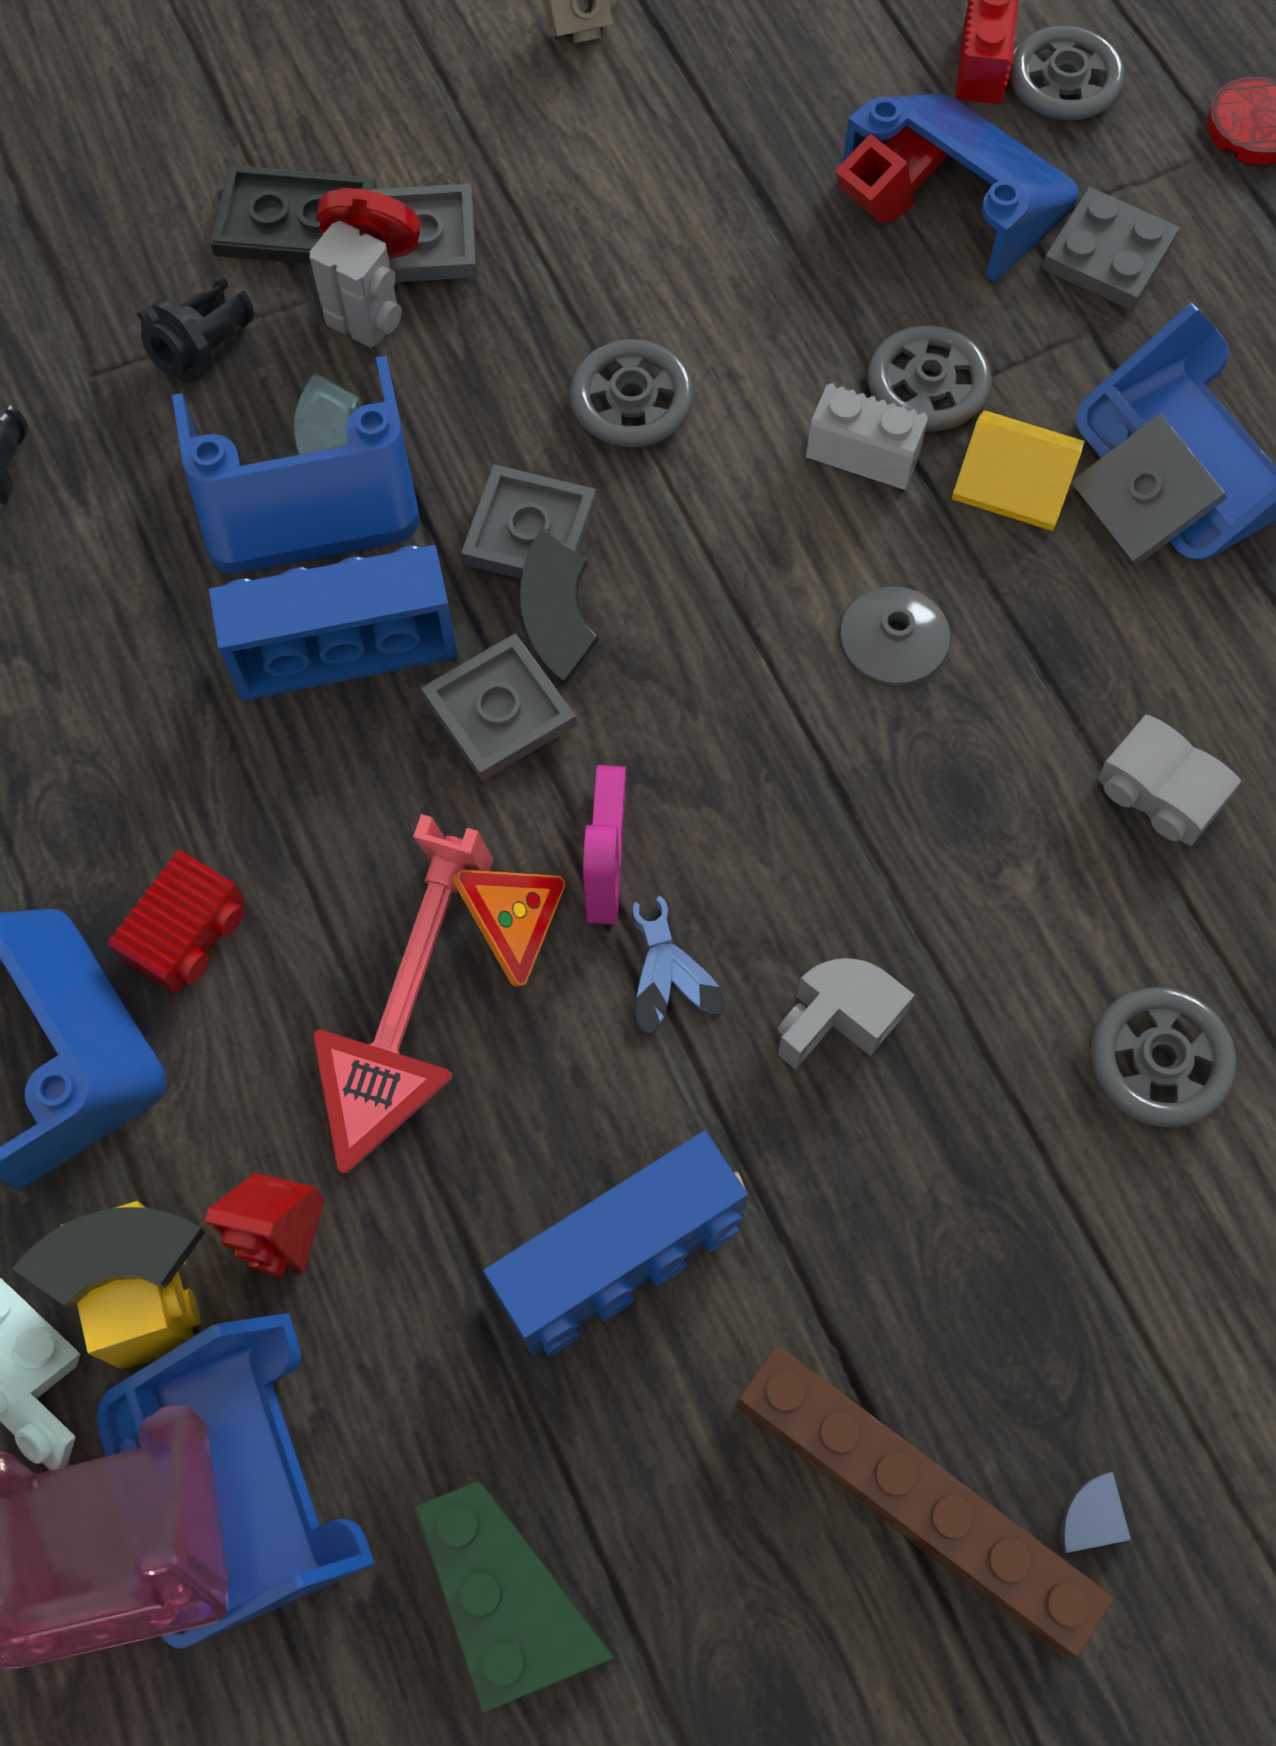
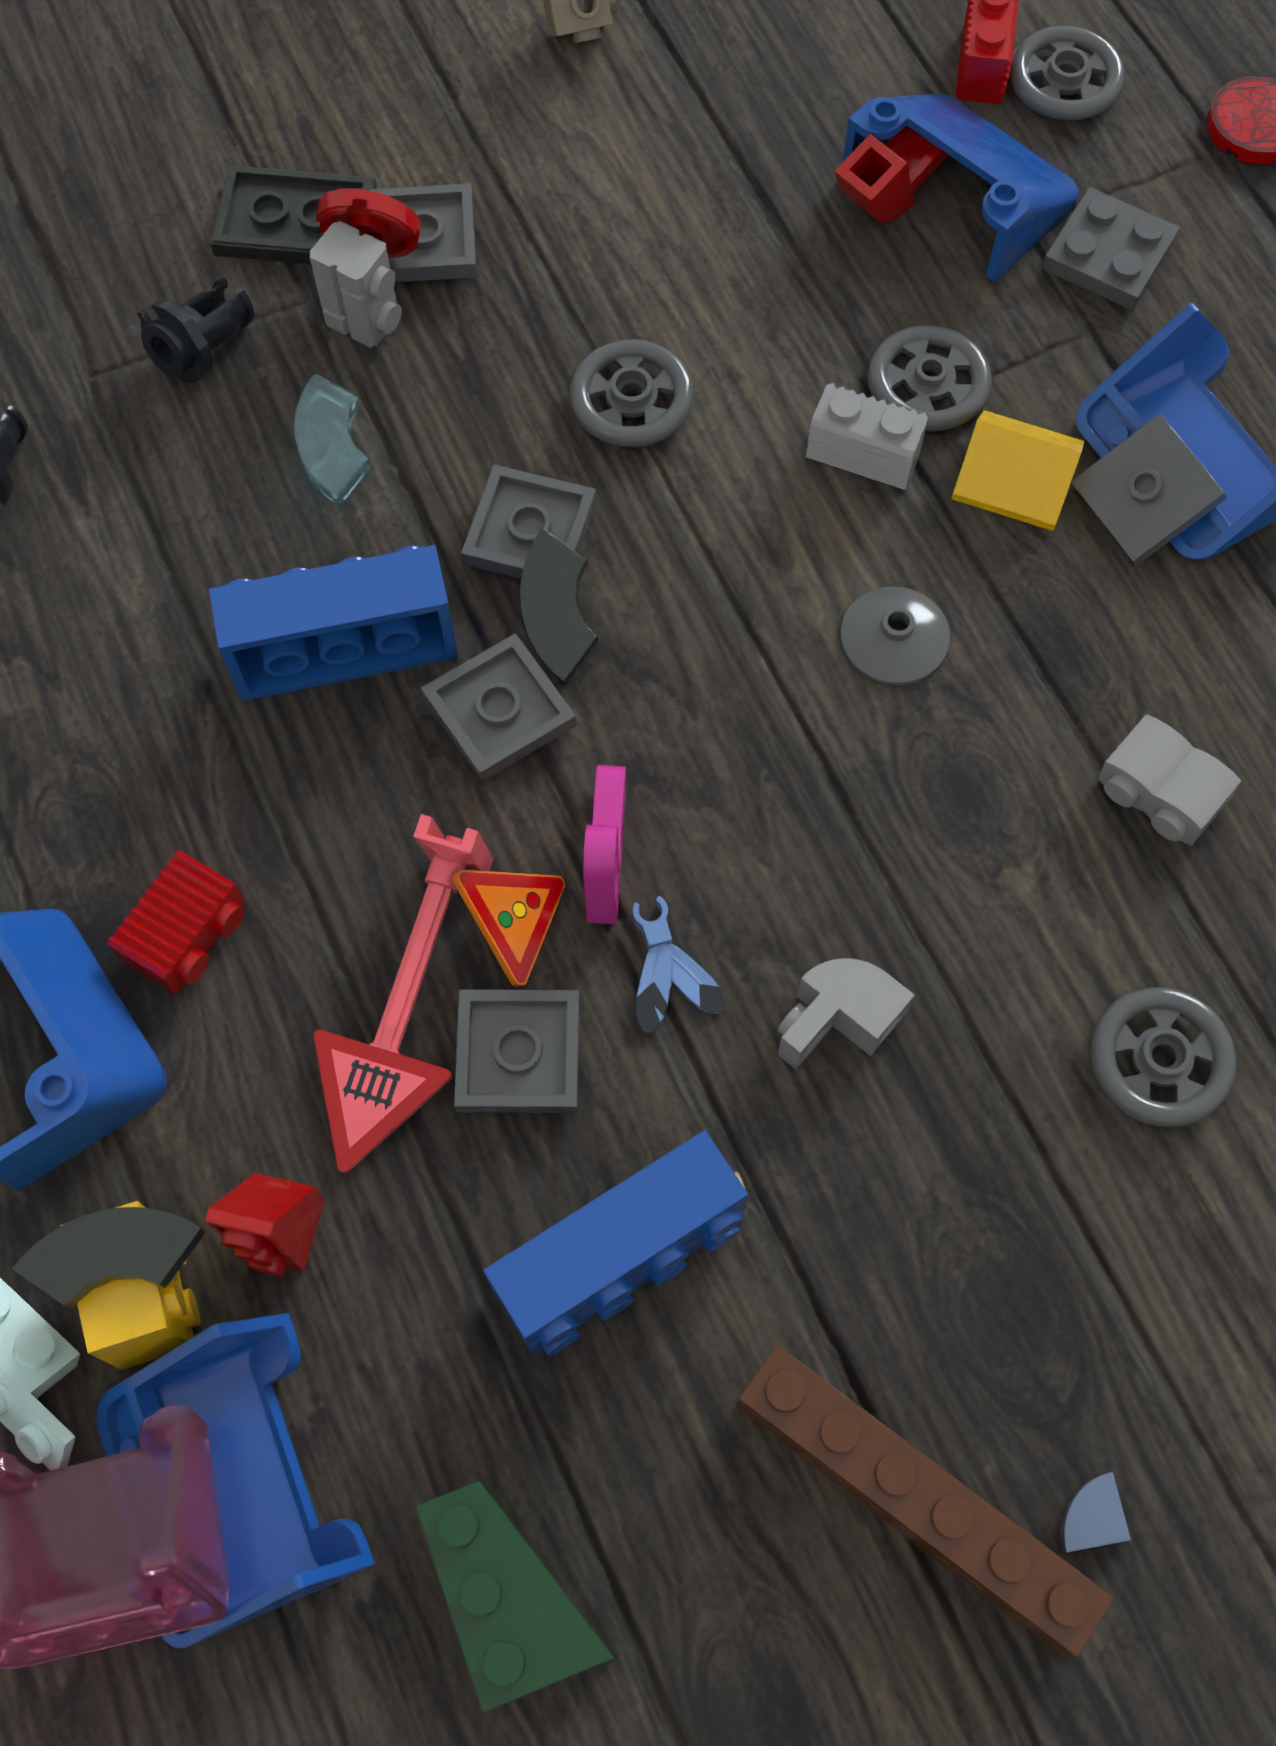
(302, 502): blue windscreen -> none
(517, 1051): none -> dark grey plate

